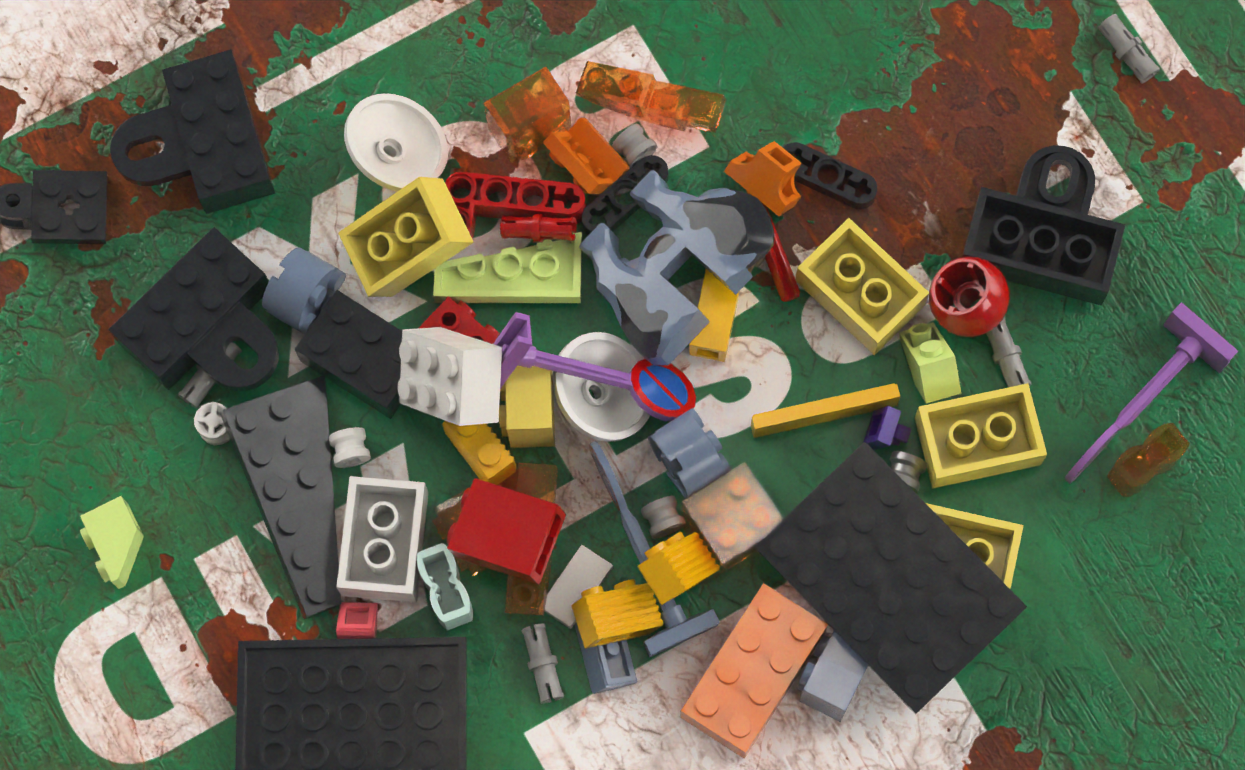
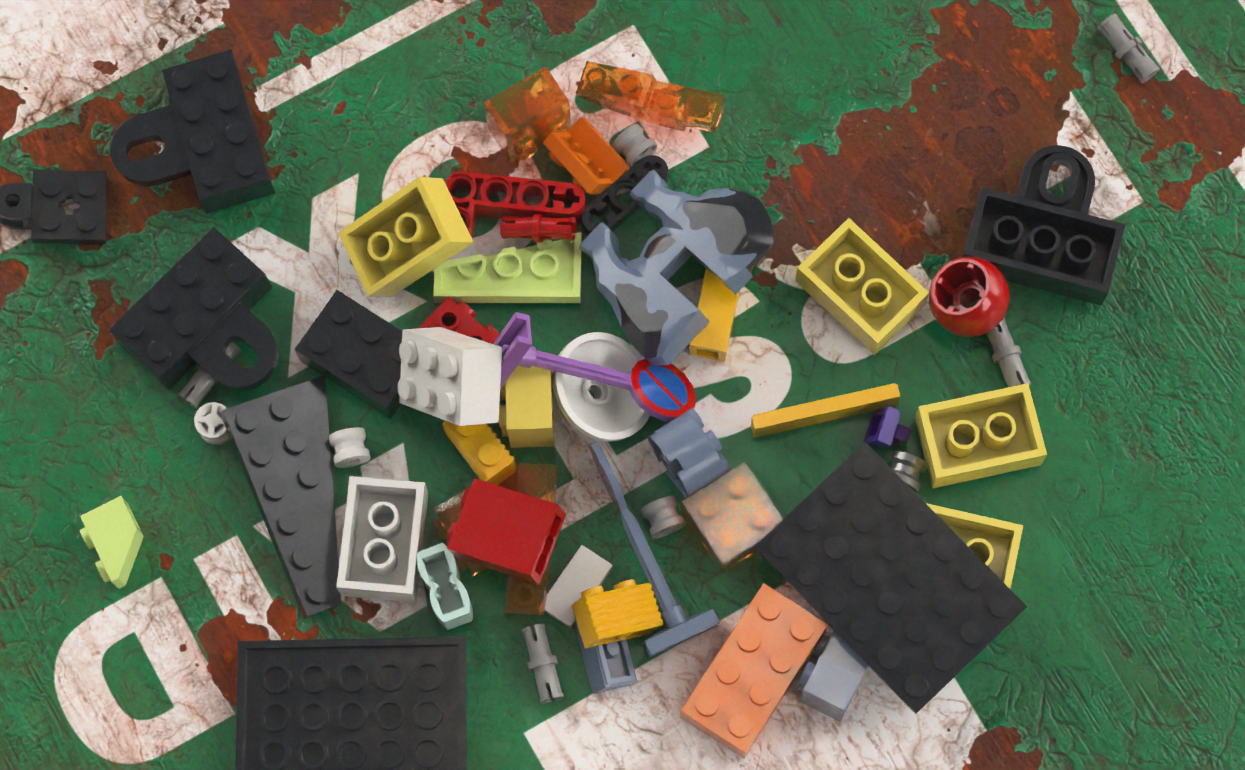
(301, 289): sand blue brick -> none
(357, 620): coral slope -> none
(402, 131): white dish -> none
(677, 565): yellow brick -> none
(768, 176): orange brick -> none
(781, 270): red axle -> none
(832, 190): black beam -> none
(930, 362): yellowish green slope -> none
(1142, 462): clear orange brick -> none
(1197, 340): medium lavender piece -> none

